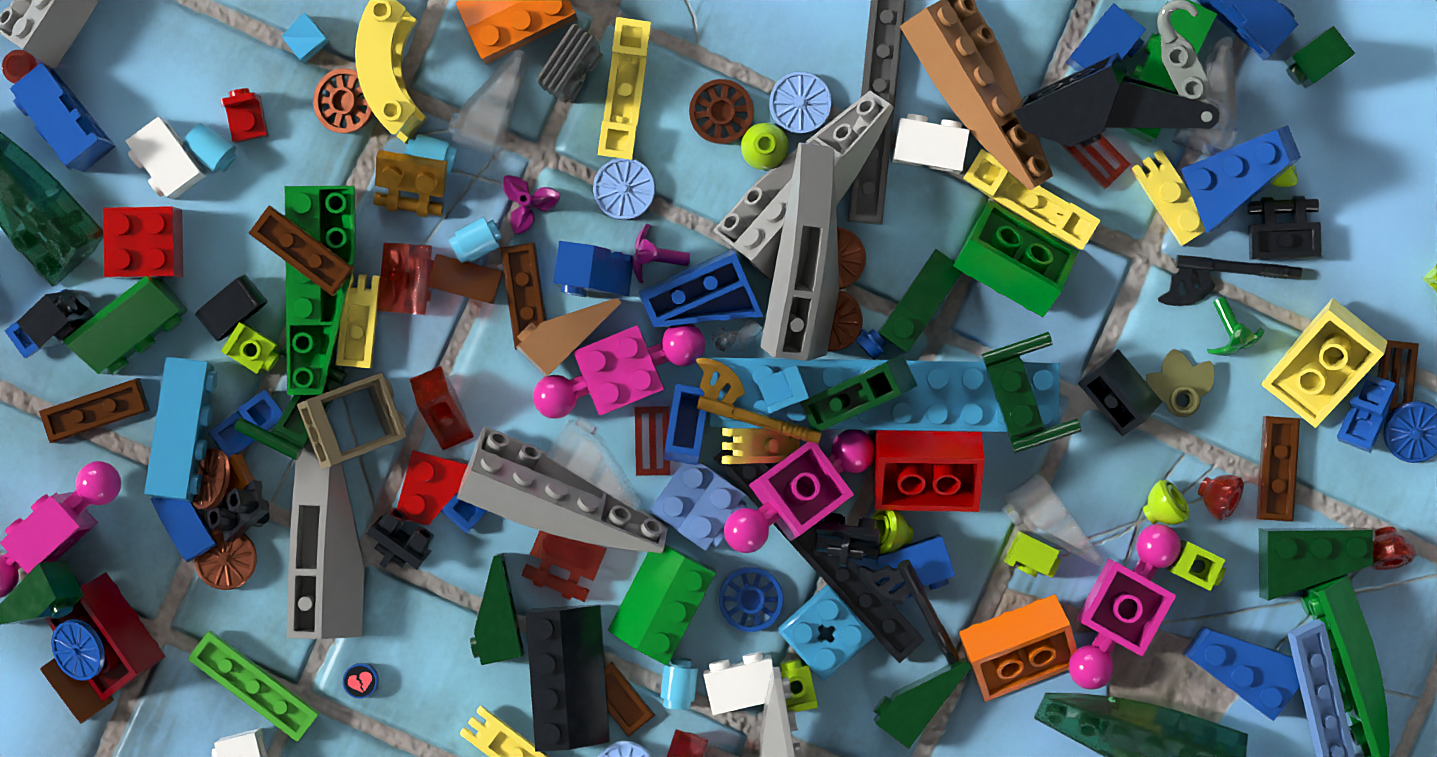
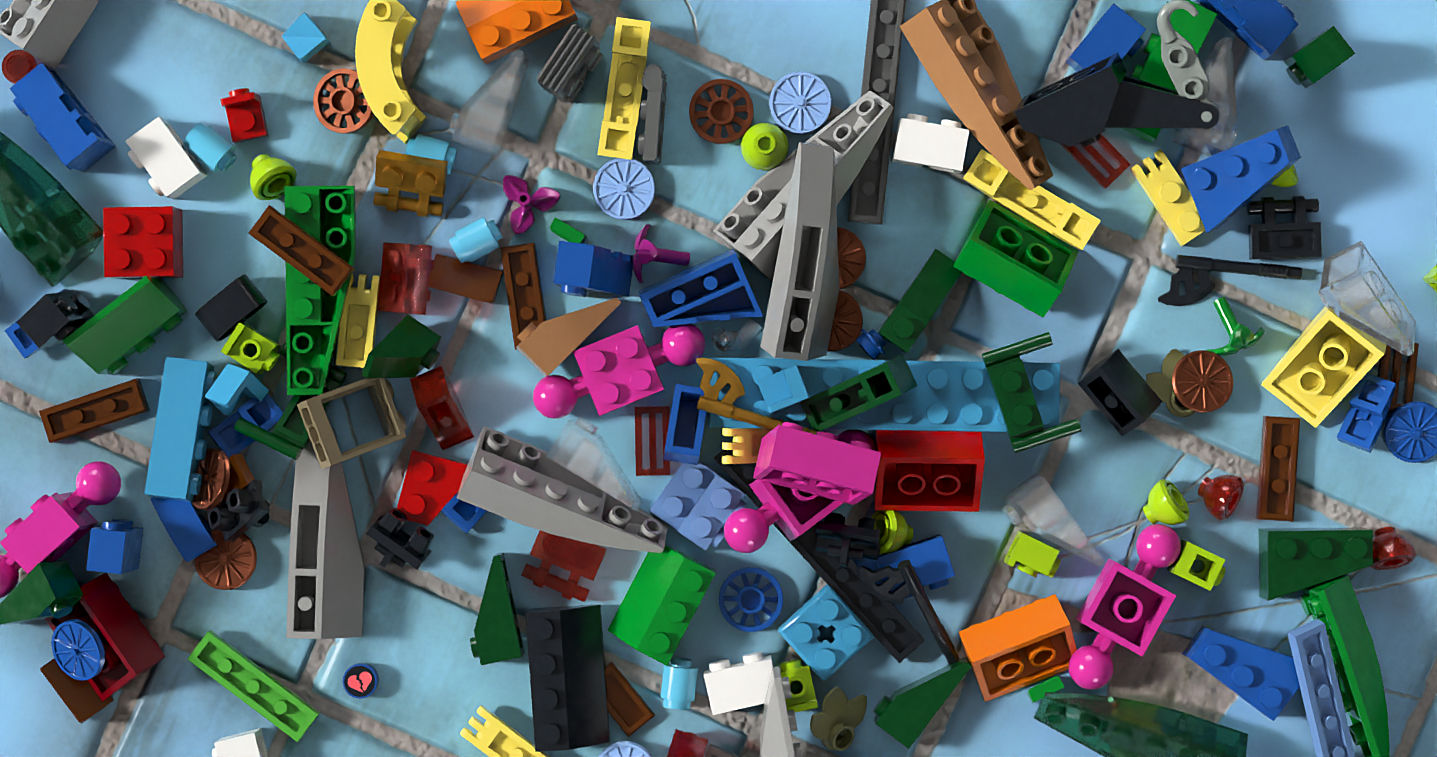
(115, 547): none -> blue piece
(231, 387): none -> dark azure panel
(270, 177): none -> lime brick
(403, 351): none -> dark green slope
(567, 232): none -> green tile
(653, 114): none -> dark grey hinge
(817, 463): none -> dark pink brick
(838, 719): none -> olive plate
(1050, 685): none -> green tile
(1202, 381): none -> copper wheel
(1366, 299): none -> clear slope

